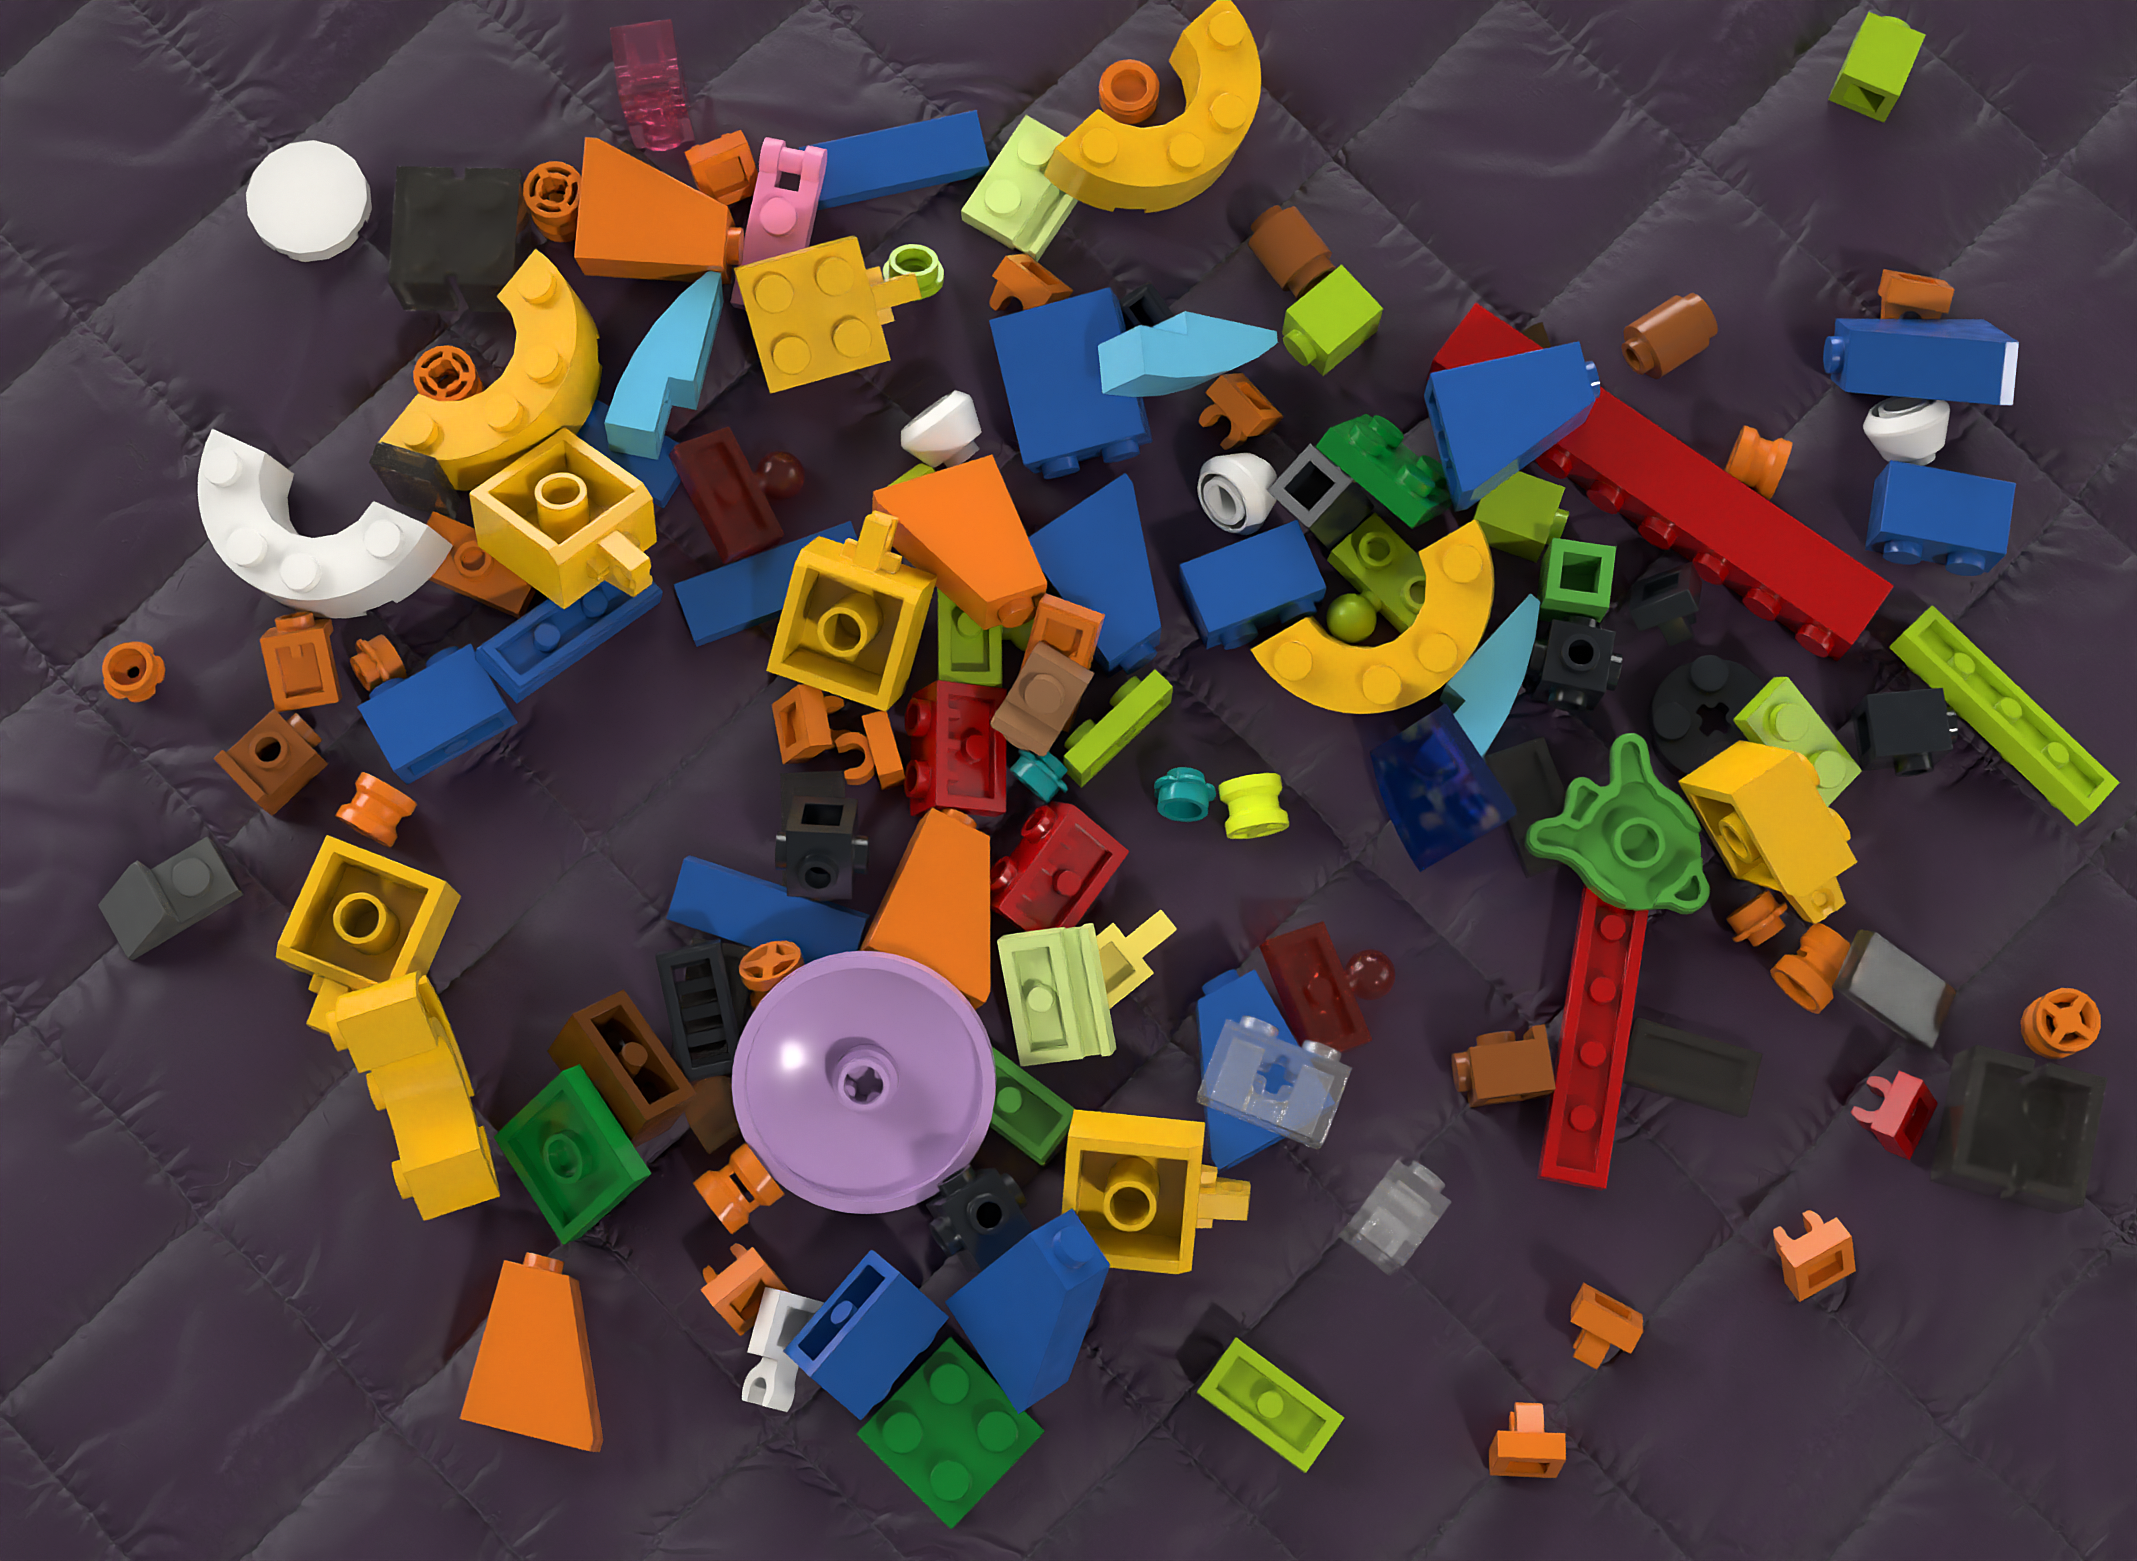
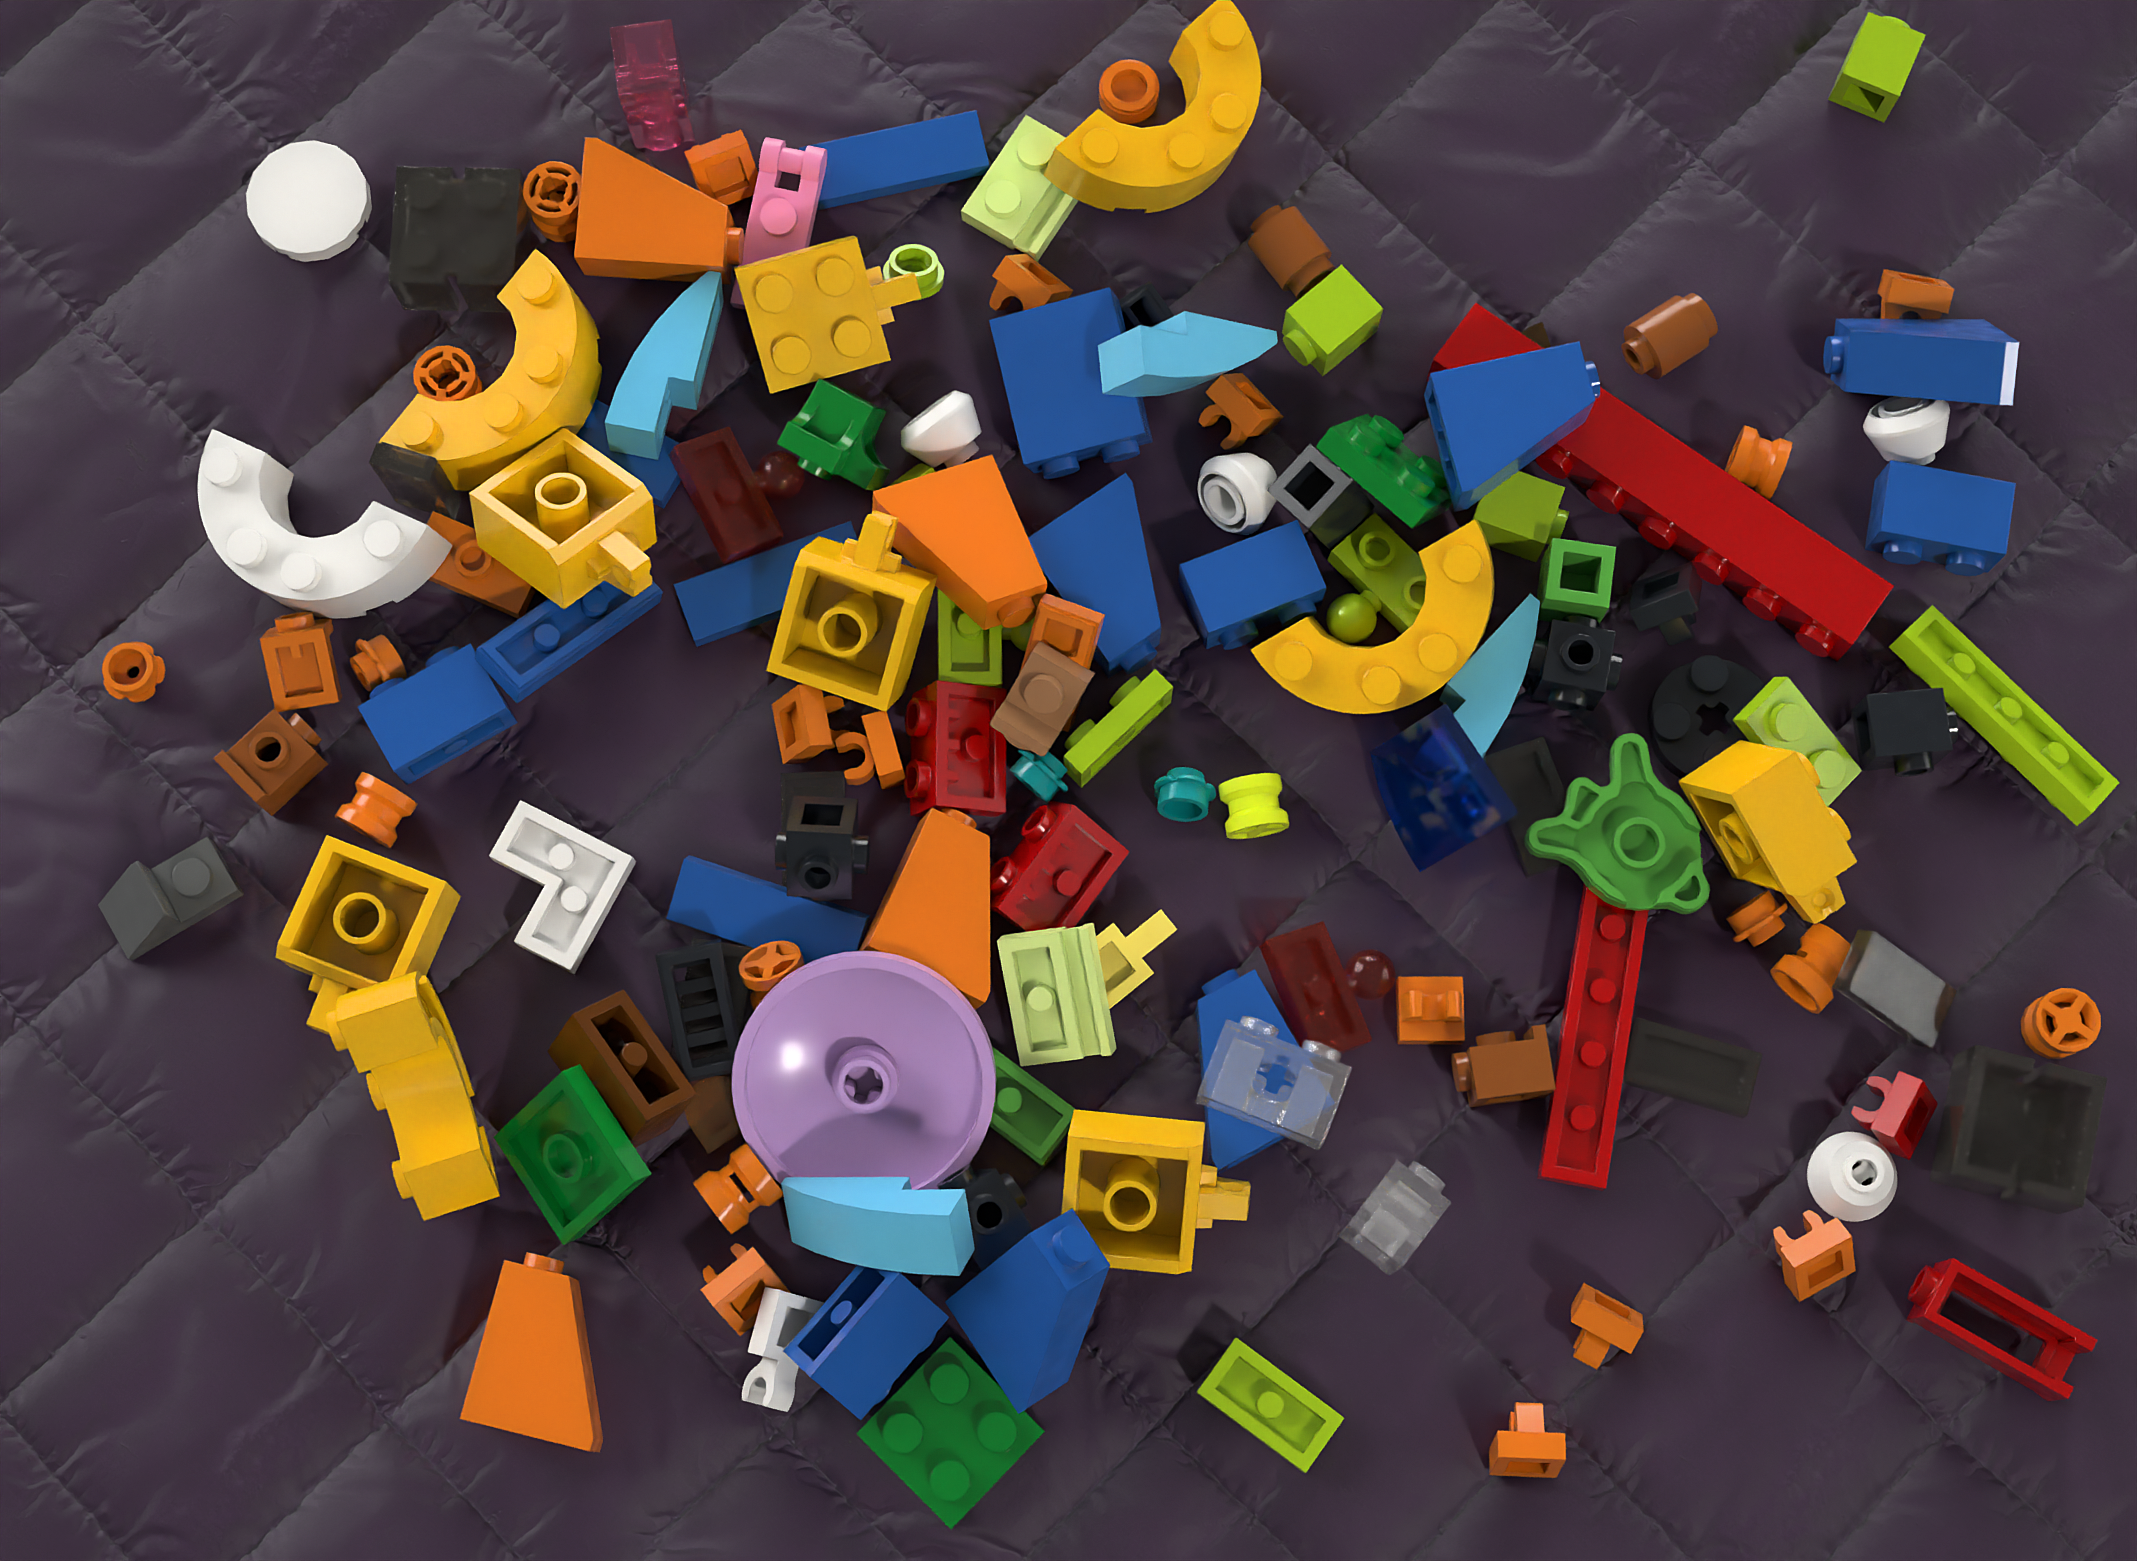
(578, 881): none -> white plate
(837, 436): none -> green brick
(880, 1223): none -> medium azure slope
(1430, 1010): none -> orange tile
(1840, 1188): none -> white cone
(2059, 1338): none -> red window

